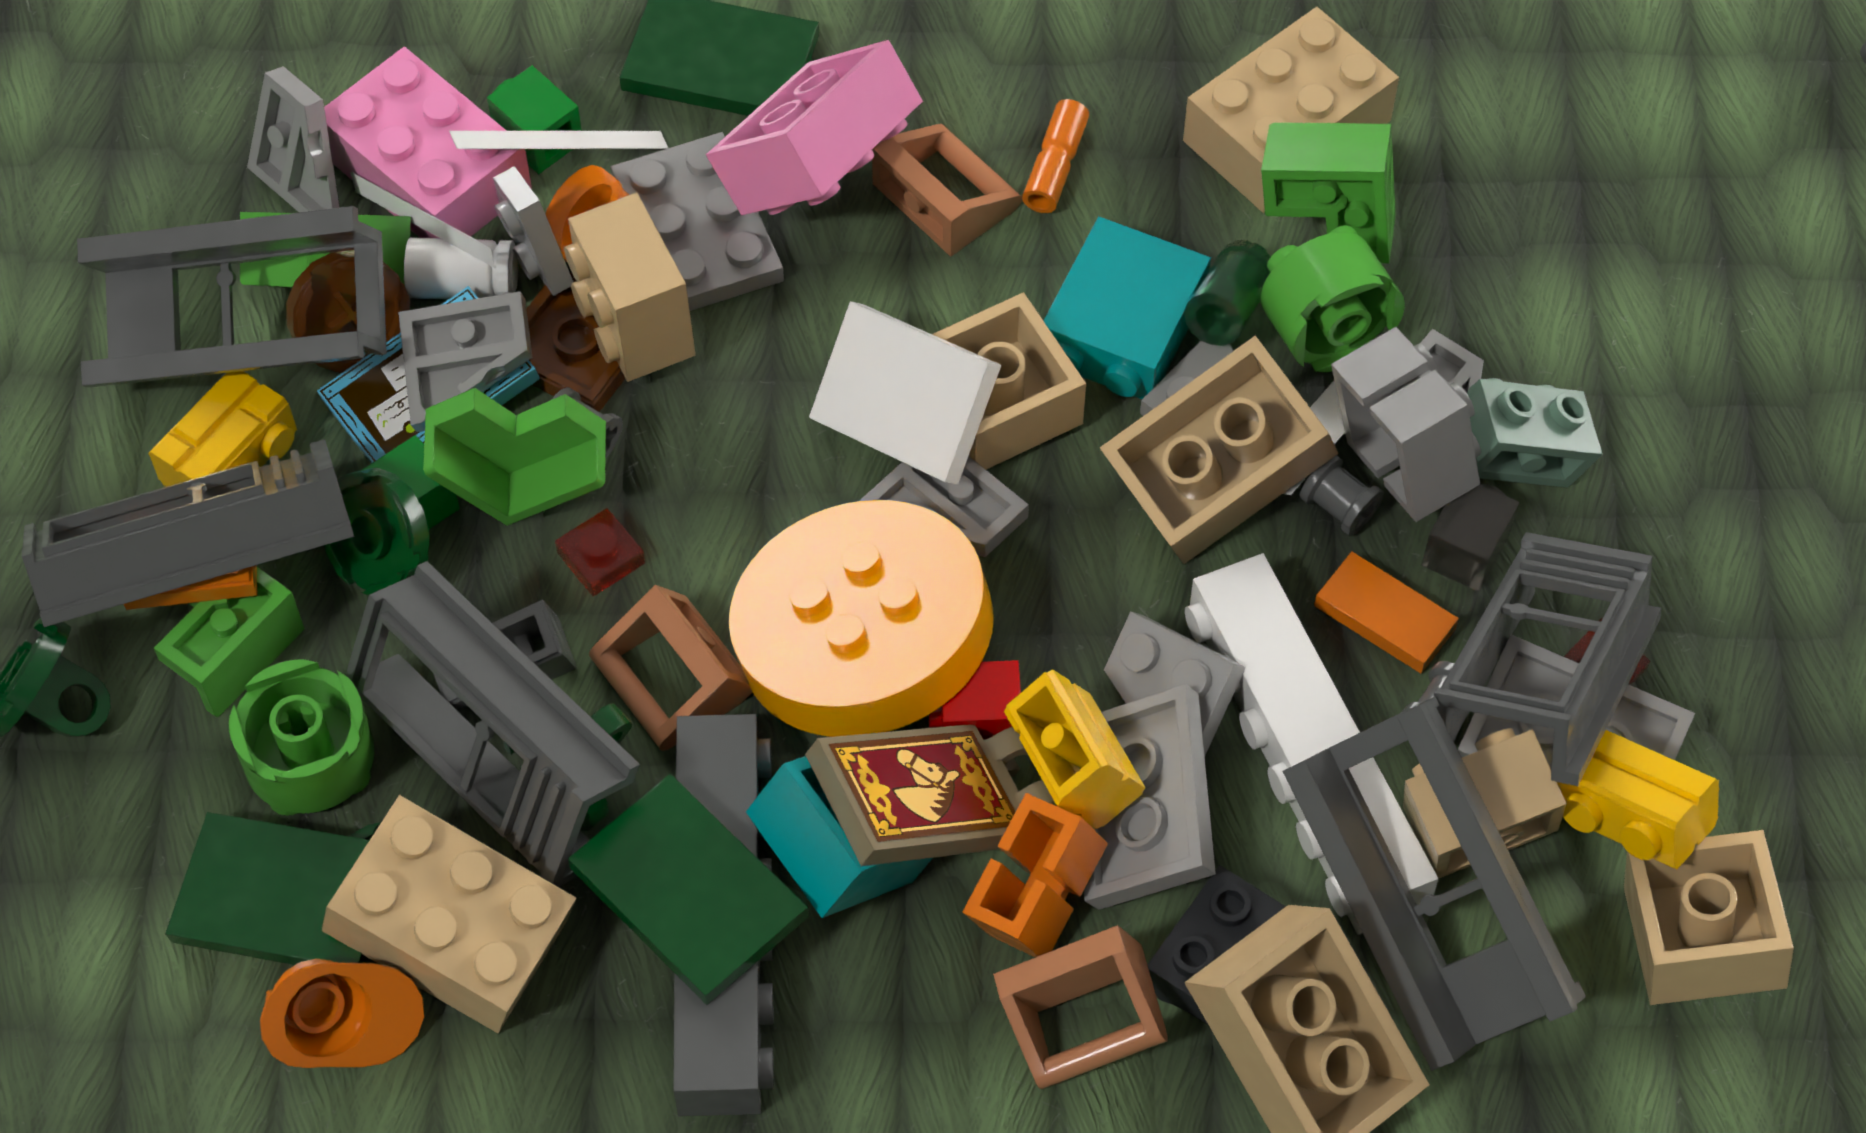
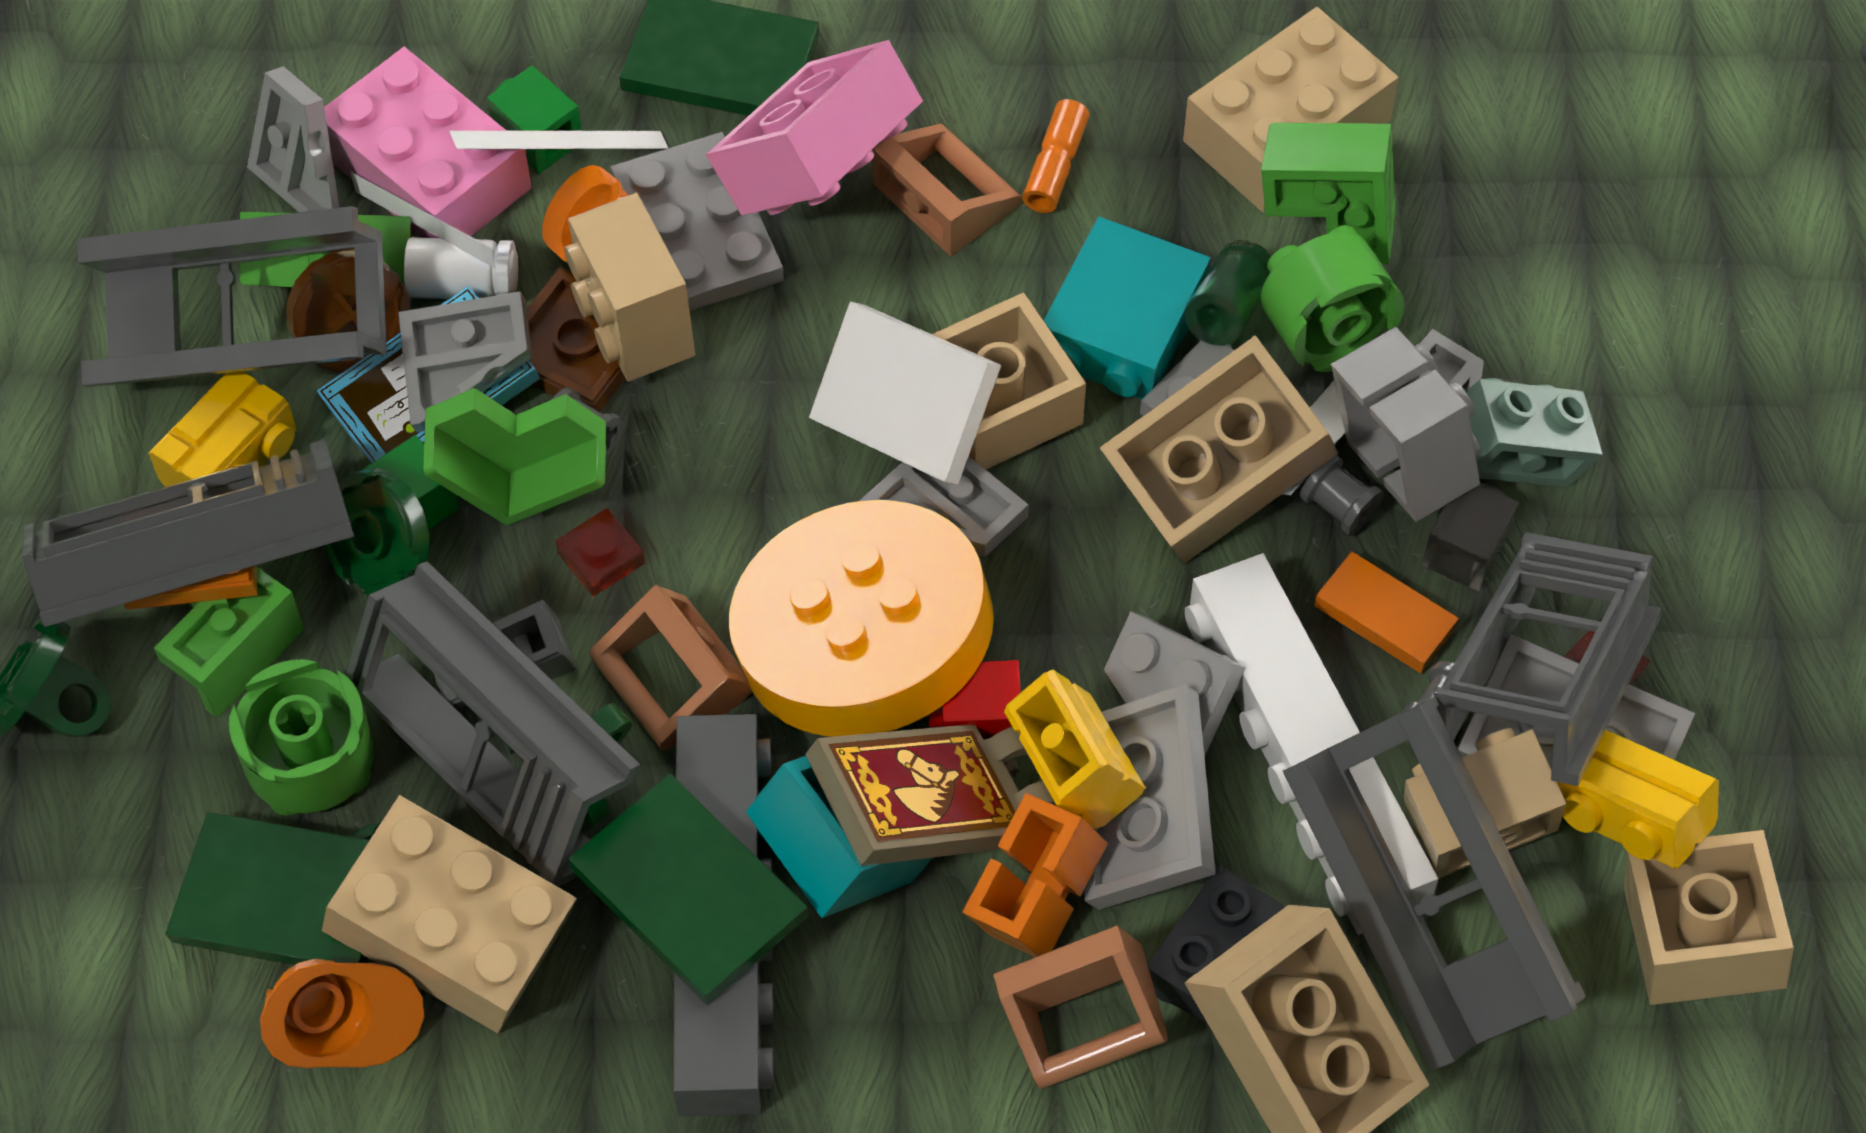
(529, 227): light grey wing -> none

